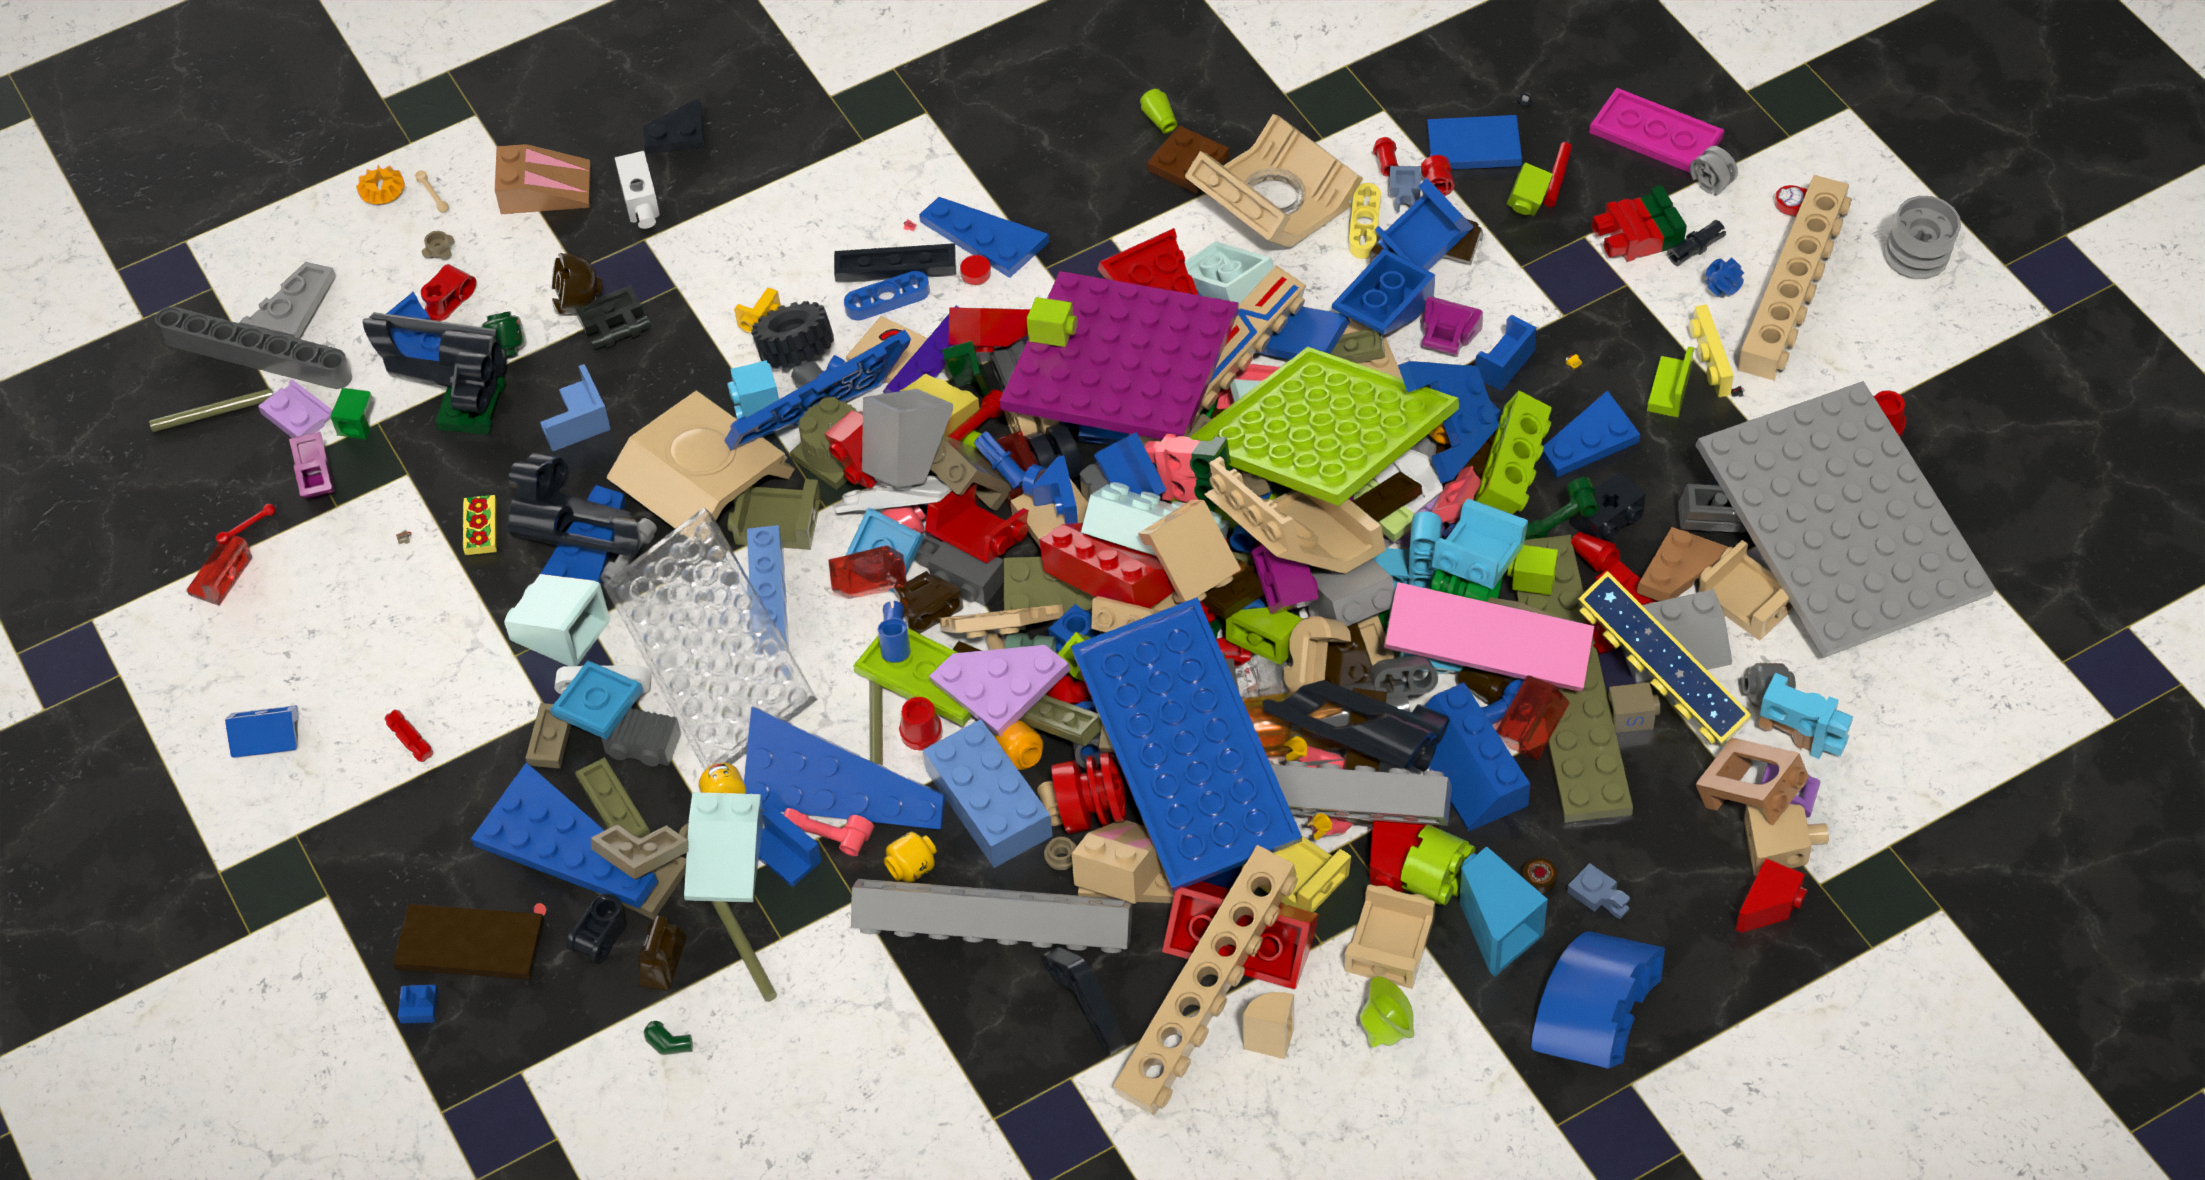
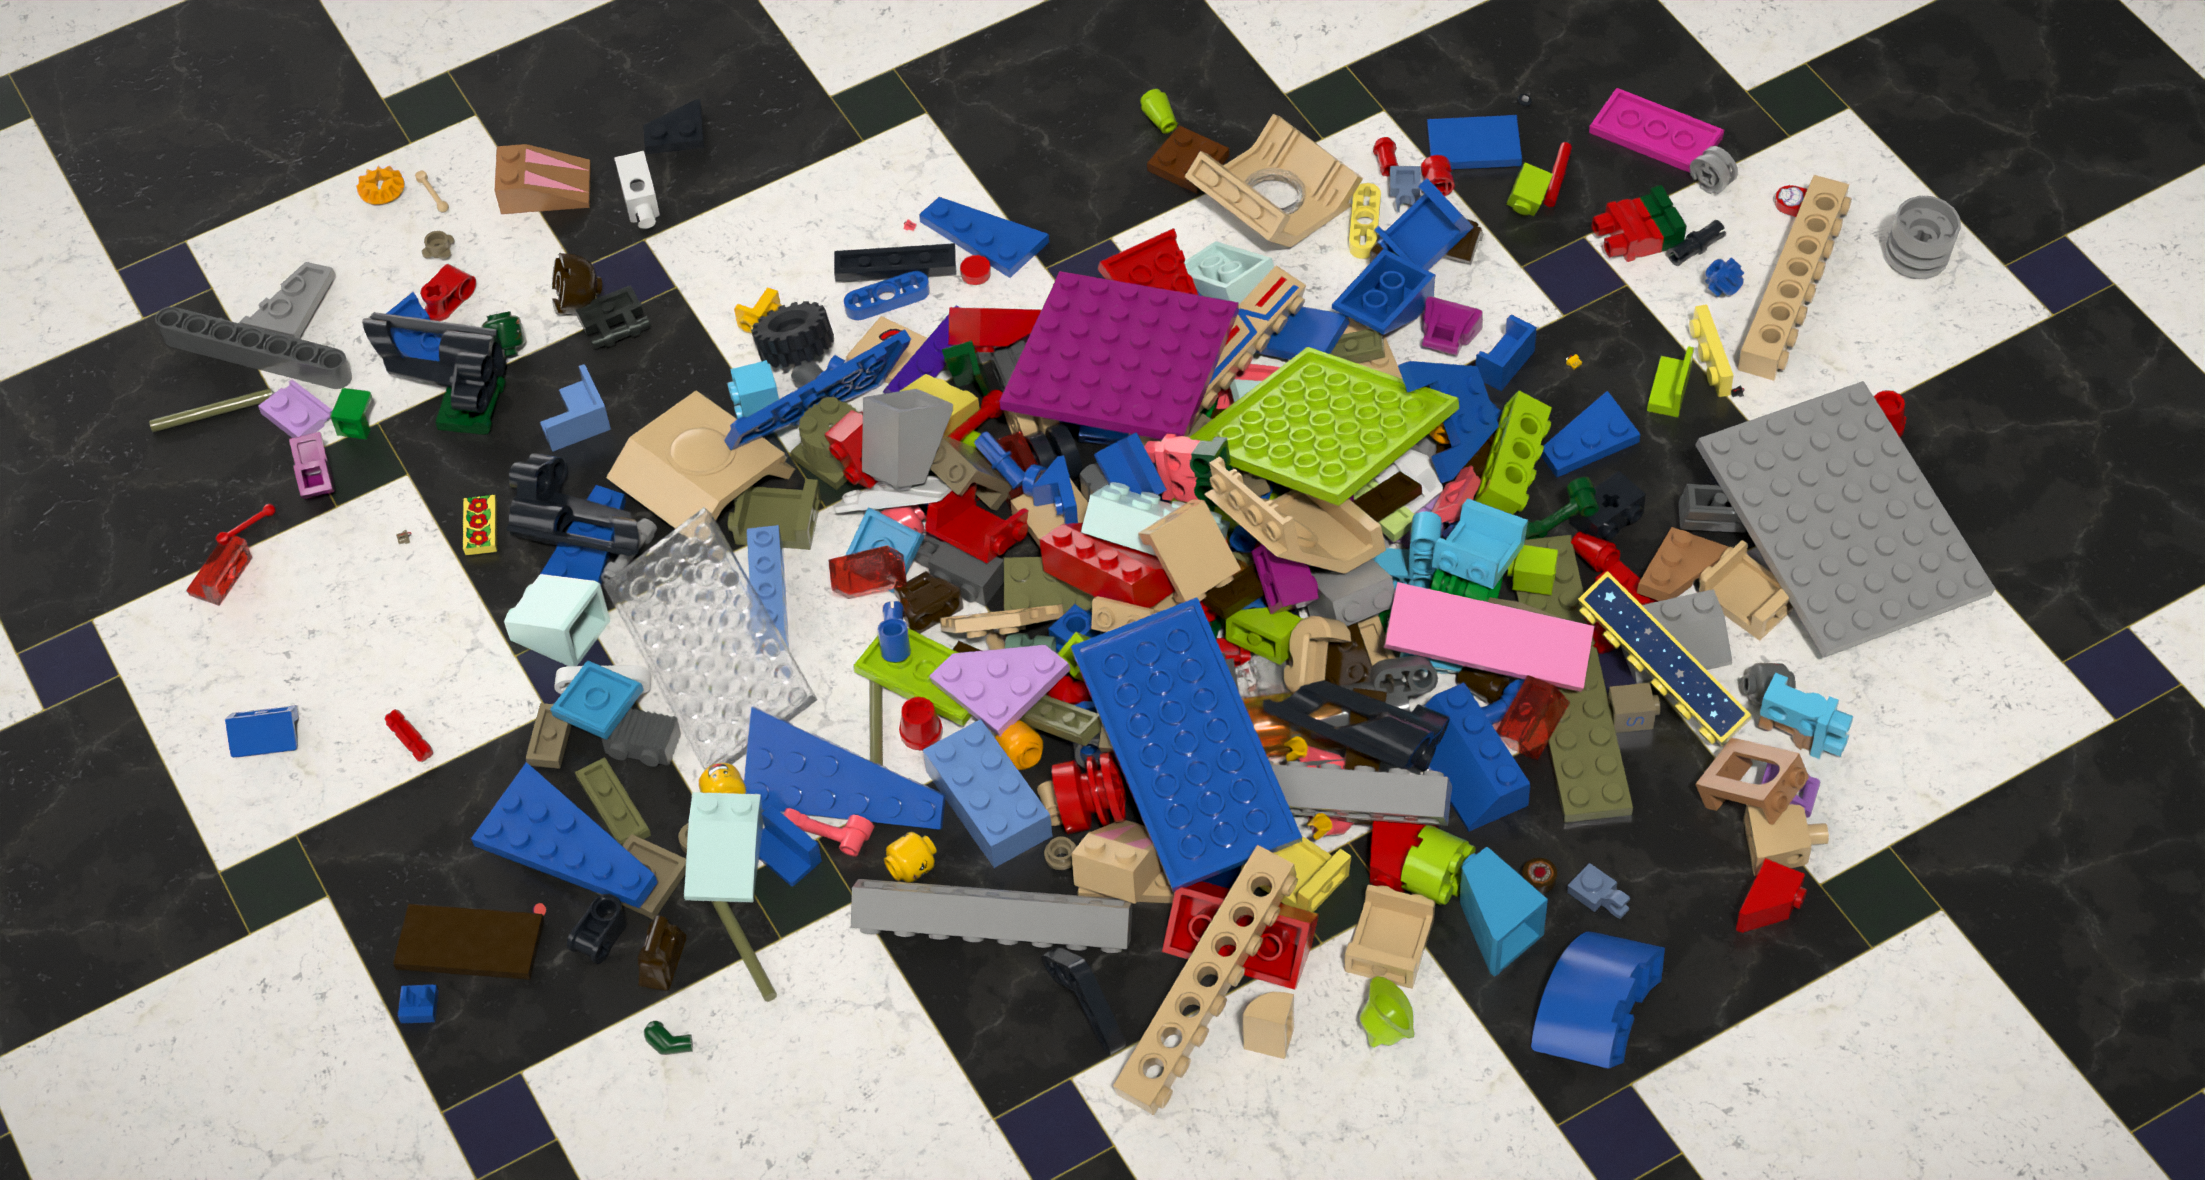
(639, 855): dark tan plate -> none
(1051, 322): lime brick -> none

